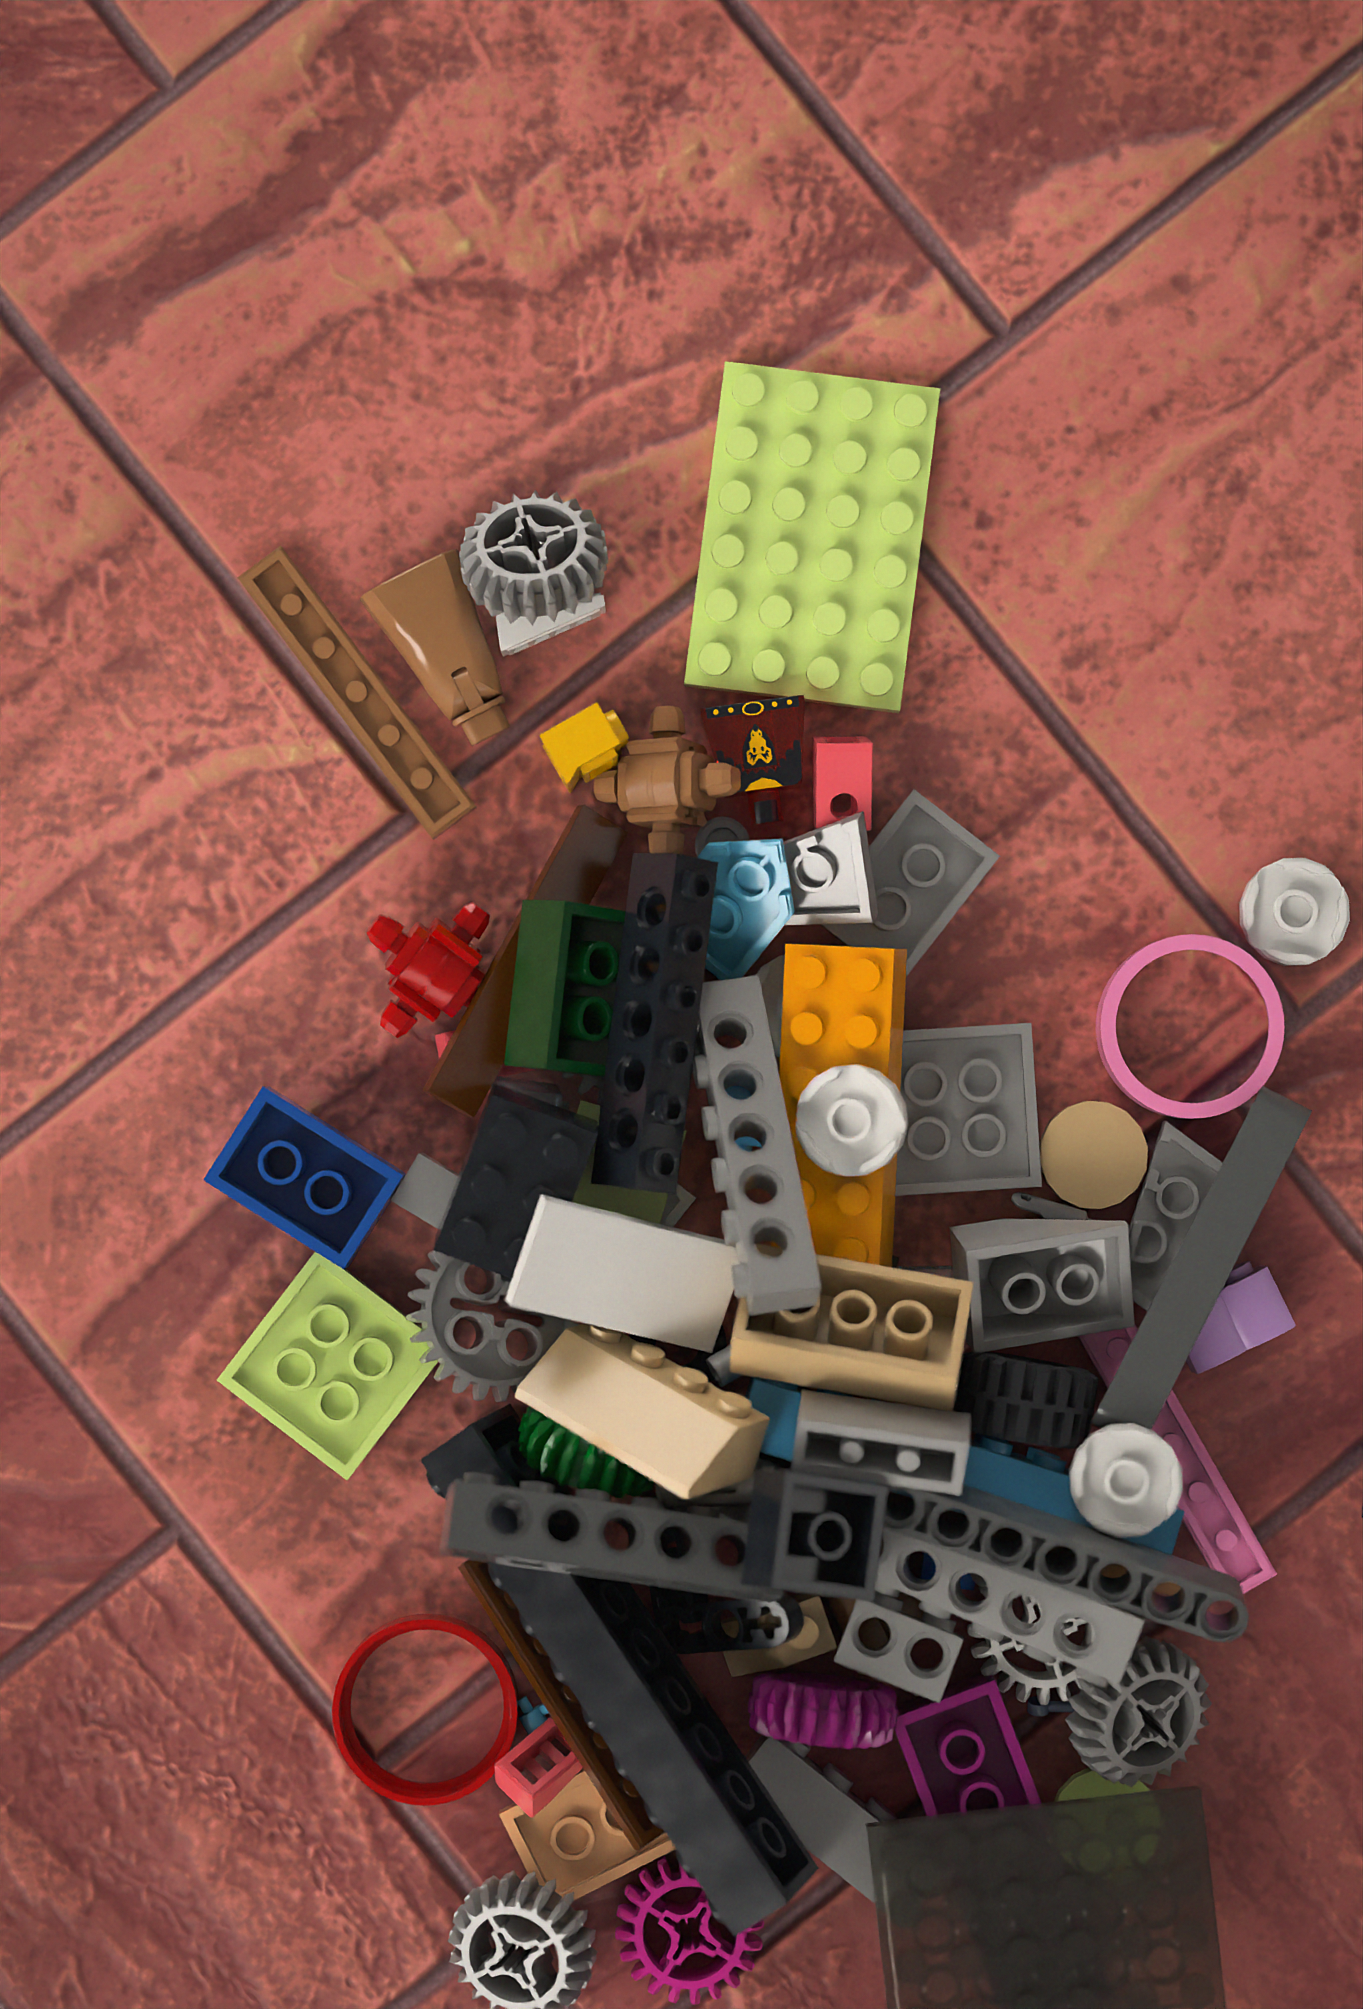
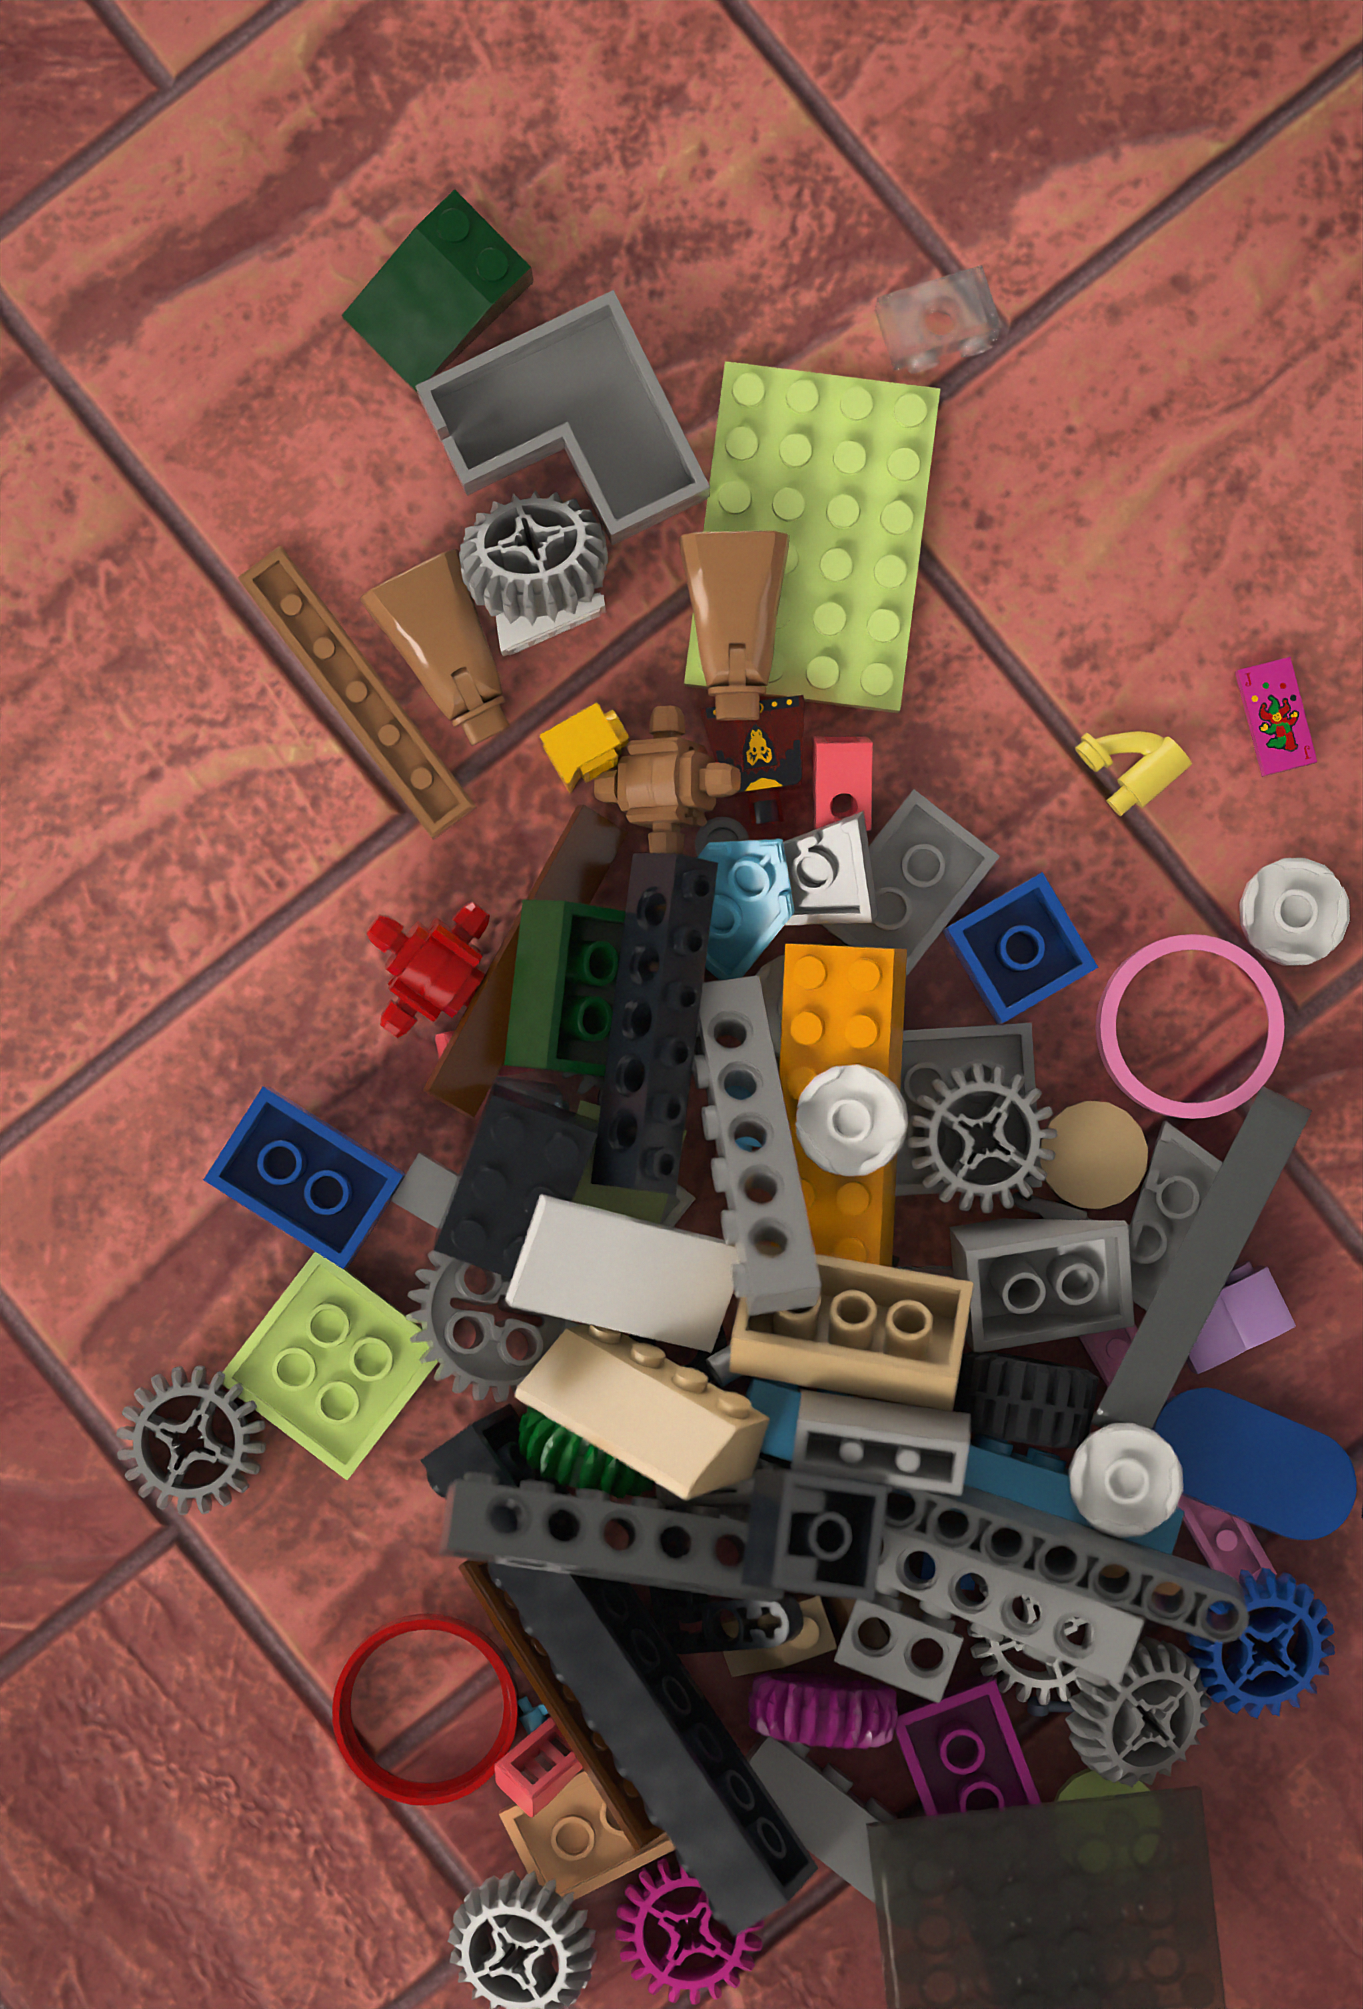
(168, 1429): none -> light grey gear
(438, 291): none -> dark green slope
(576, 389): none -> light grey piece
(735, 606): none -> medium nougat piece
(943, 1113): none -> light grey gear
(960, 296): none -> clear brick
(1020, 949): none -> blue brick
(1148, 777): none -> light yellow plant
(1235, 1678): none -> blue gear
(1258, 1464): none -> blue tile
(1276, 716): none -> dark pink tile

